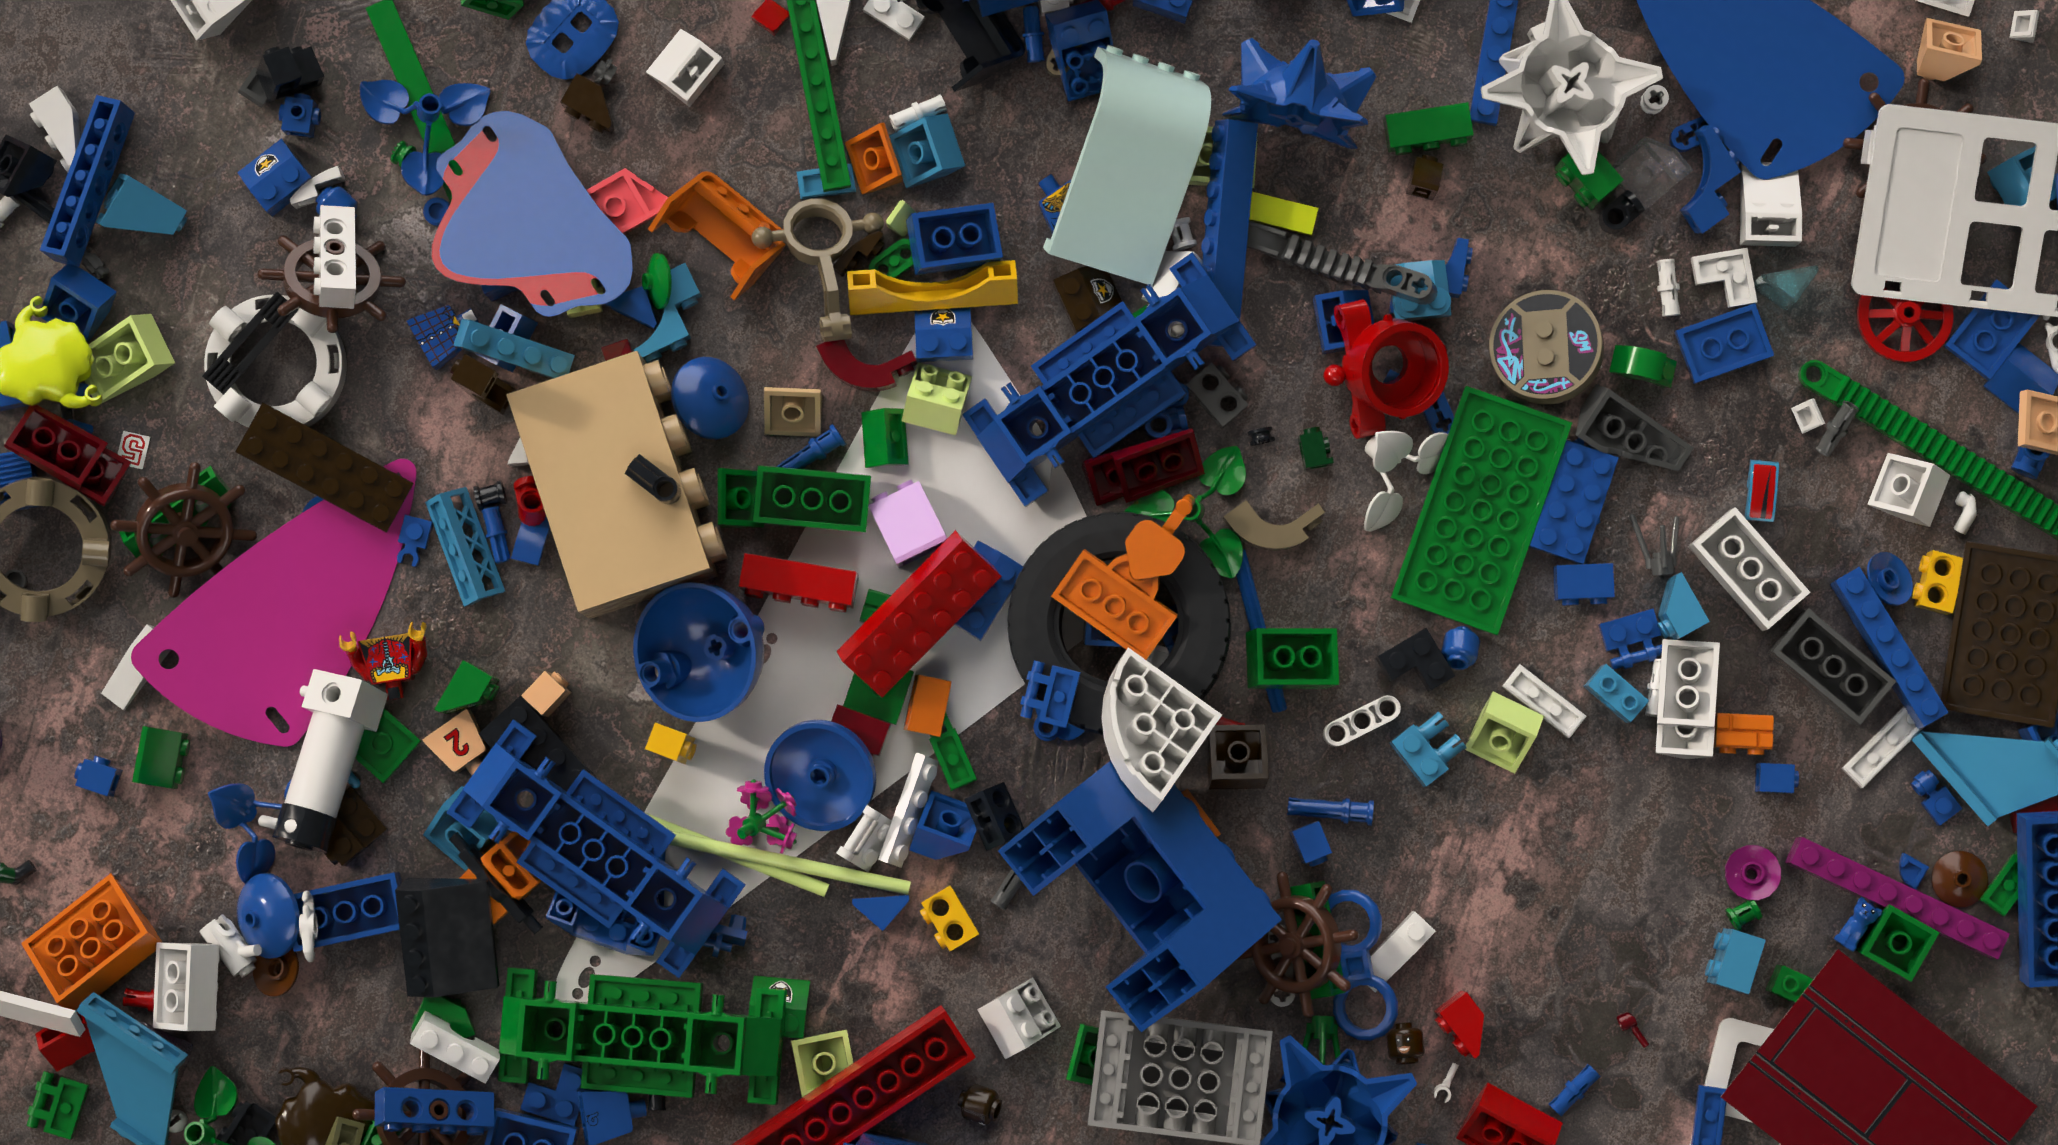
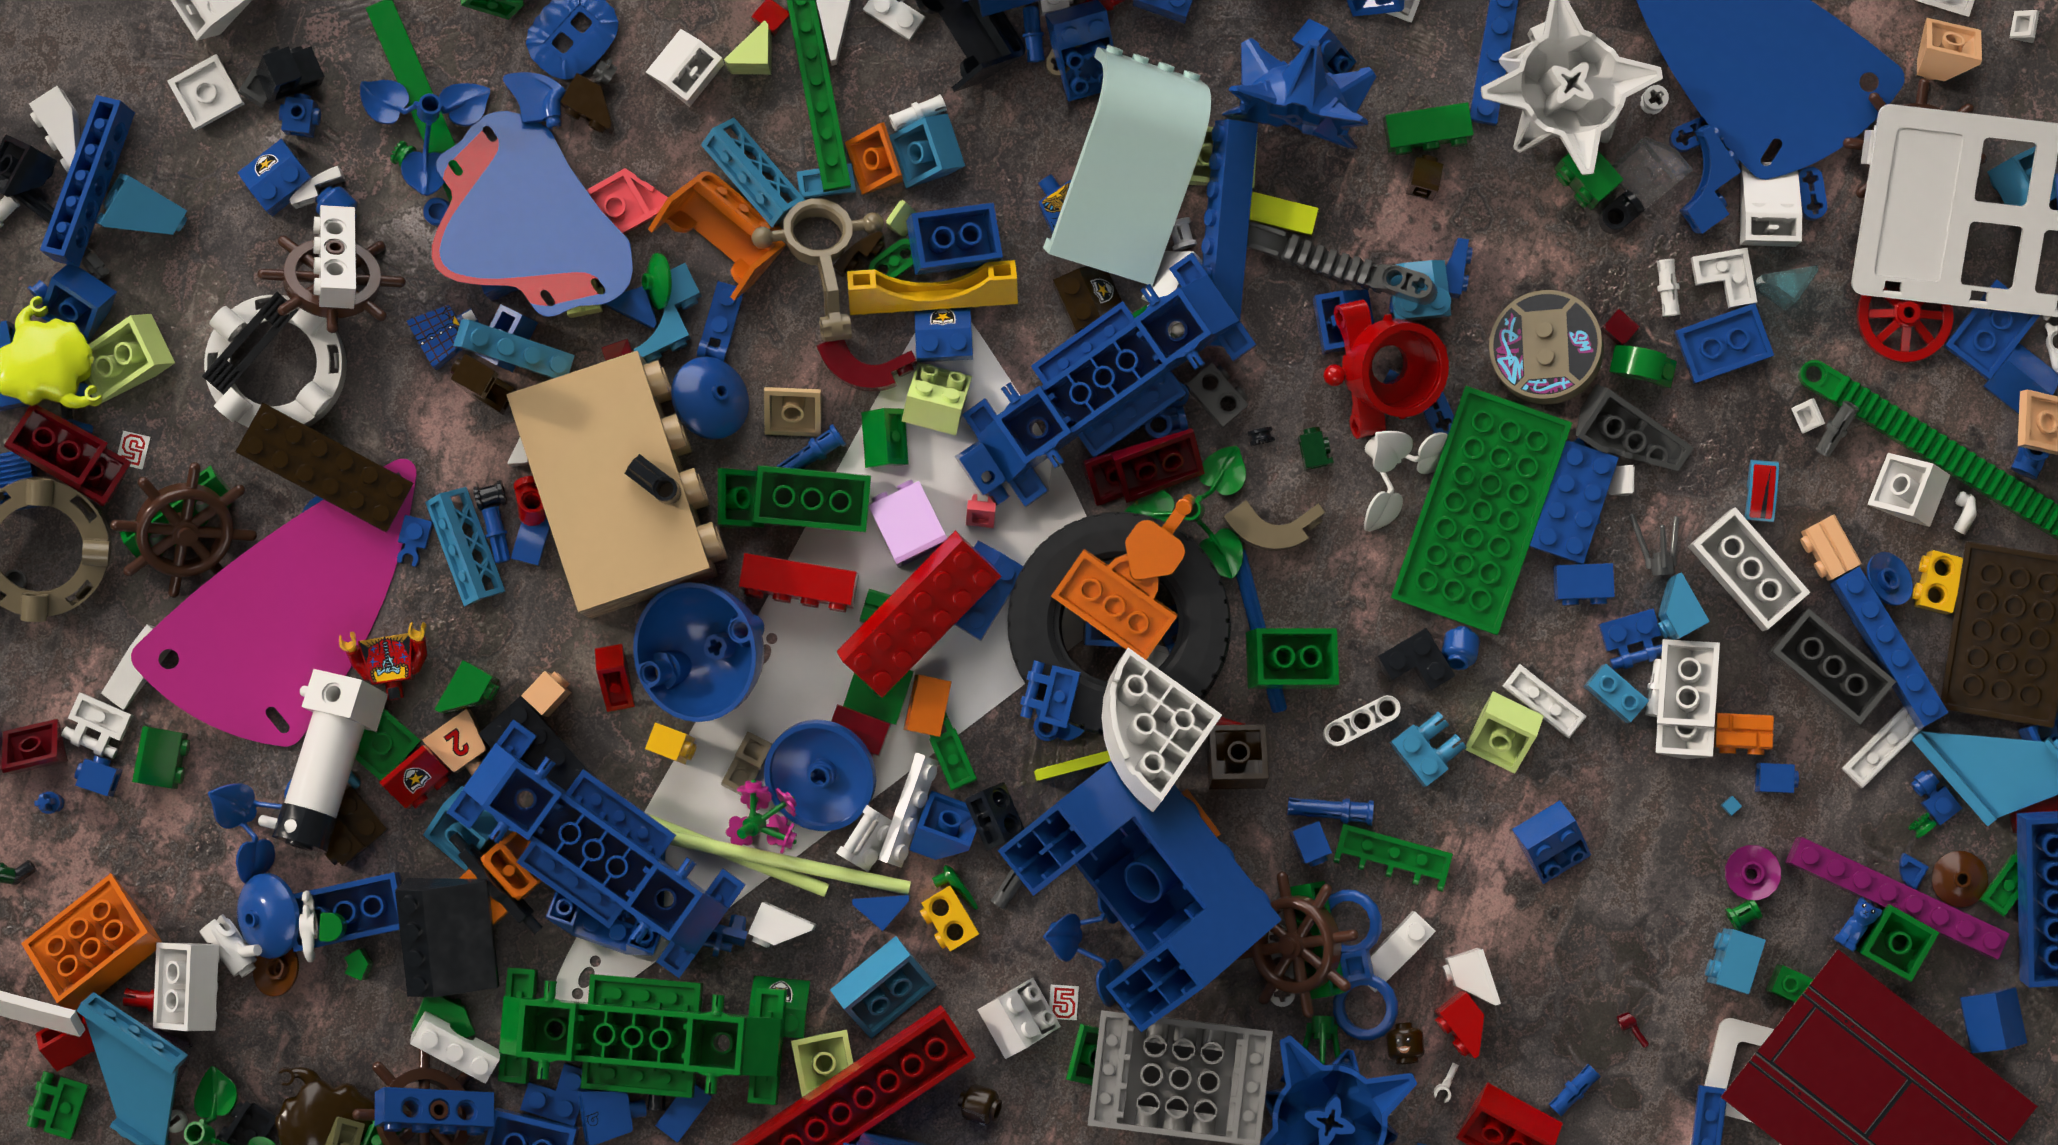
(32, 747): none -> dark red slope
(38, 289): none -> blue piece
(49, 802): none -> blue axle
(100, 717): none -> white plate
(205, 92): none -> white plate
(332, 926): none -> green brick
(359, 964): none -> green piece
(416, 778): none -> red slope
(537, 97): none -> blue arm
(614, 677): none -> red slope
(683, 1113): none -> blue tile
(720, 322): none -> blue plate
(746, 762): none -> dark tan slope
(748, 172): none -> dark azure fence
(752, 54): none -> yellowish green slope
(777, 925): none -> white slope
(883, 987): none -> dark azure slope
(949, 875): none -> green bar
(975, 462): none -> blue torso
(980, 512): none -> coral tile
(1064, 1001): none -> white sticker
(1066, 936): none -> blue plant
(1072, 766): none -> neon yellow tile
(1334, 54): none -> blue slope
(1393, 853): none -> green hinge
(1472, 974): none -> white slope
(1552, 841): none -> blue slope
(1620, 327): none -> dark red slope
(1622, 481): none -> white slope
(1731, 805): none -> dark azure piece
(1817, 192): none -> blue beam
(1830, 548): none -> light nougat brick
(1923, 826): none -> green bush
(1993, 1020): none -> blue slope

